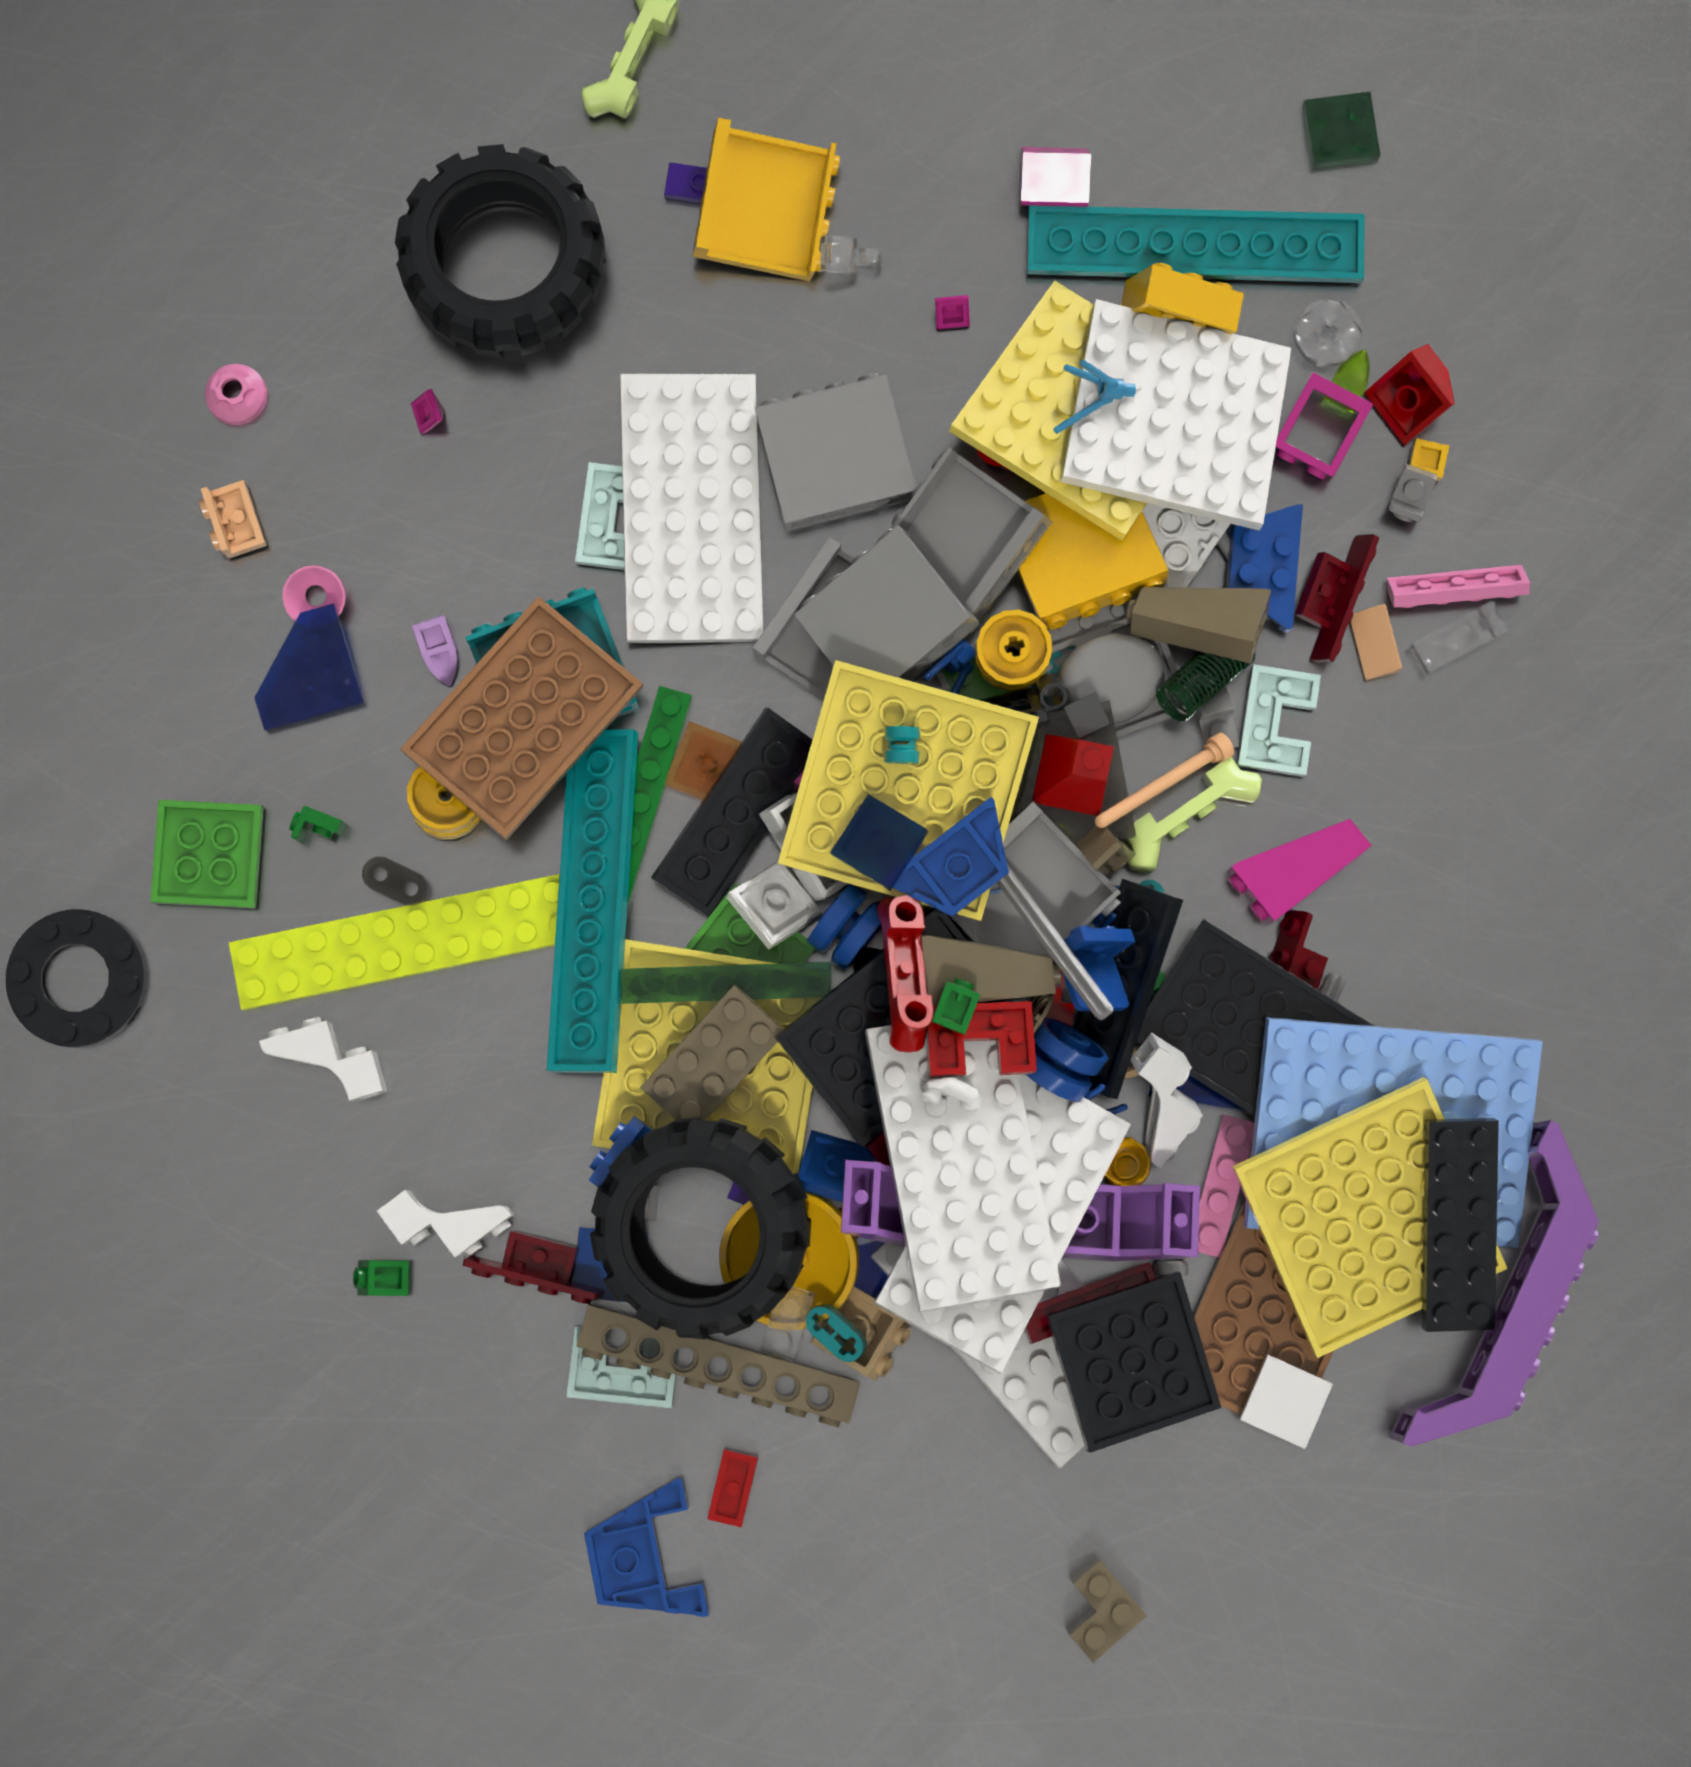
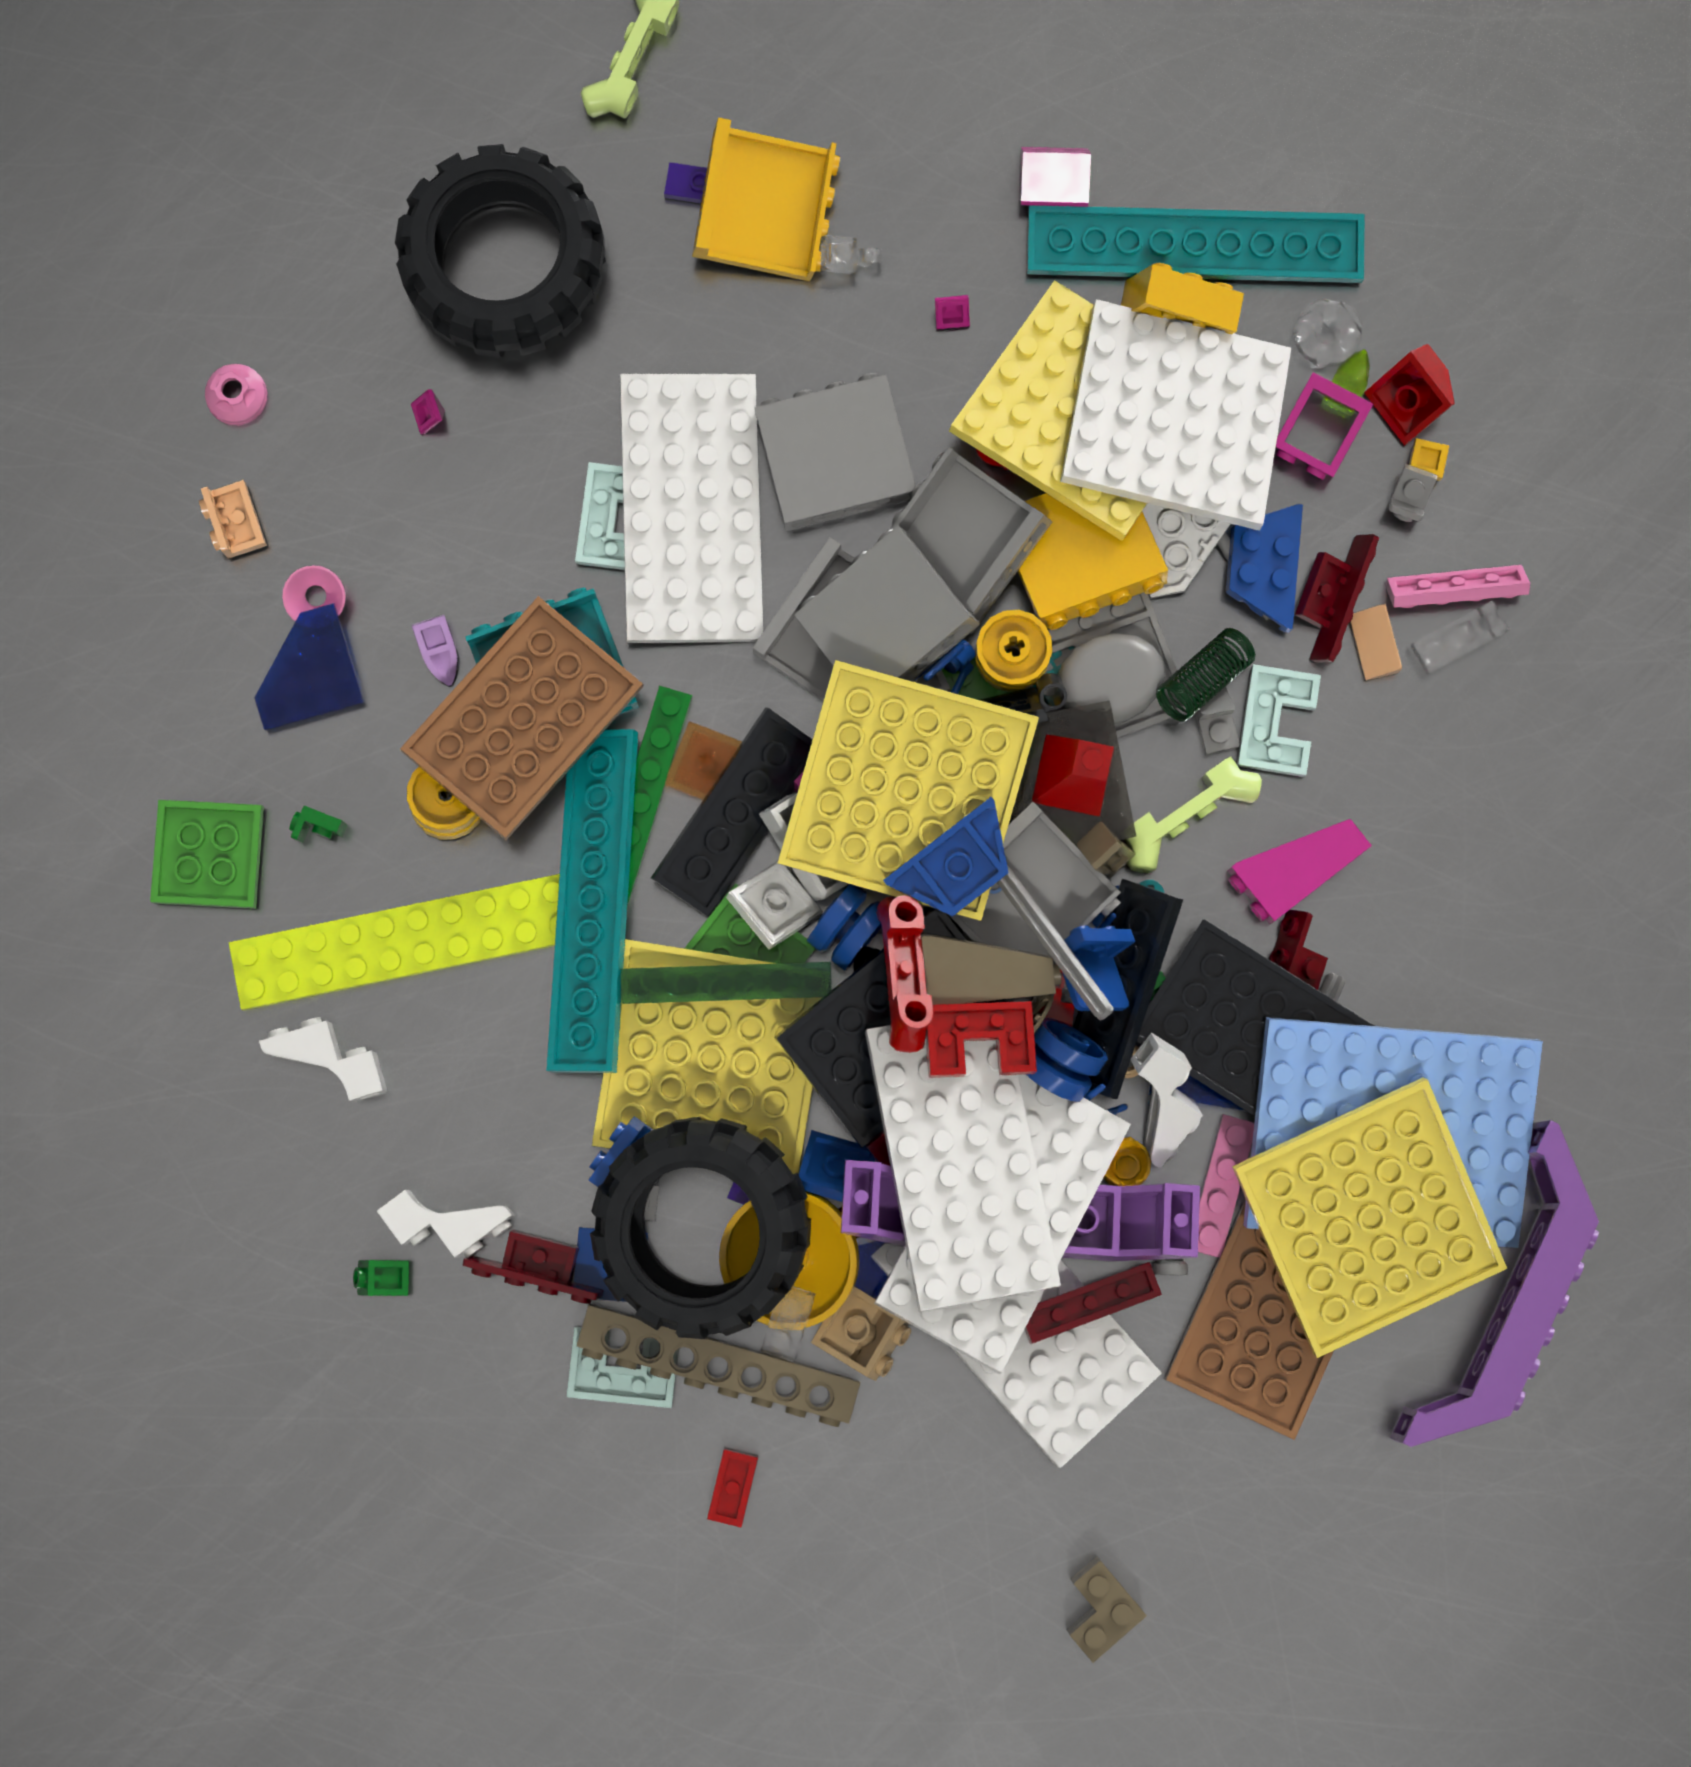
(125, 980): black plate -> none
(396, 882): clear smoke plate -> none
(628, 1560): blue wing -> none
(713, 1057): dark tan plate -> none
(831, 1339): teal beam -> none
(879, 842): clear blue tile -> none
(902, 752): teal wheel -> none
(948, 1086): white arm -> none
(956, 1005): green bracket -> none
(1087, 715): dark grey tile -> none
(1108, 389): dark azure plant -> none
(1133, 1361): black plate -> none
(1202, 619): dark tan slope -> none
(1217, 749): light nougat piece -> none
(1285, 1401): white tile -> none
(1341, 129): clear green plate -> none
(1460, 1224): black plate -> none

